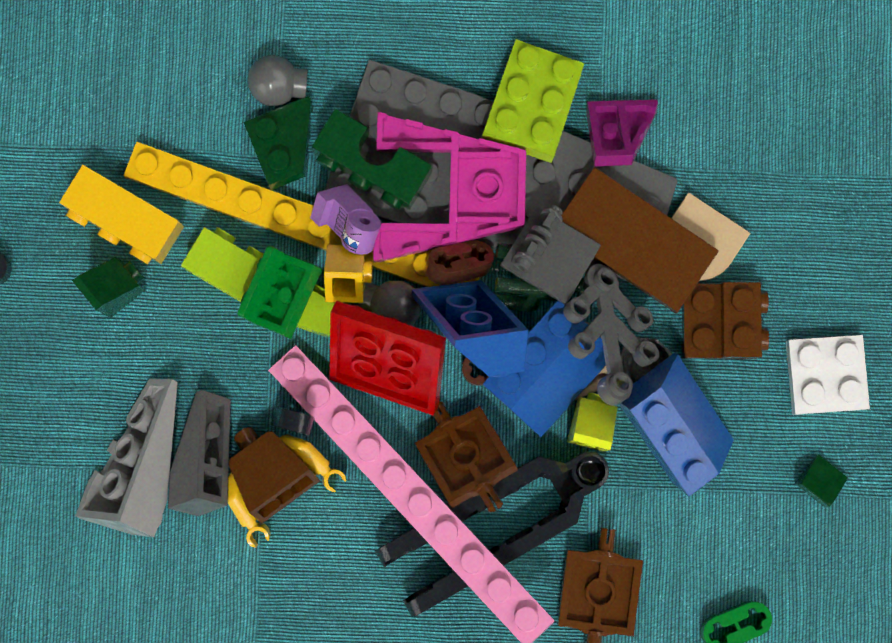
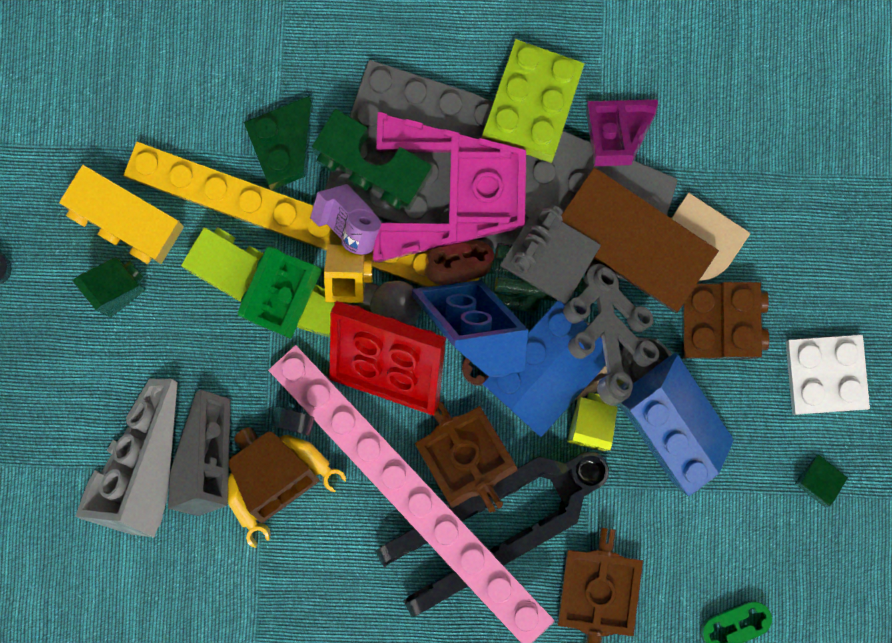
(276, 81): dark grey piece -> none

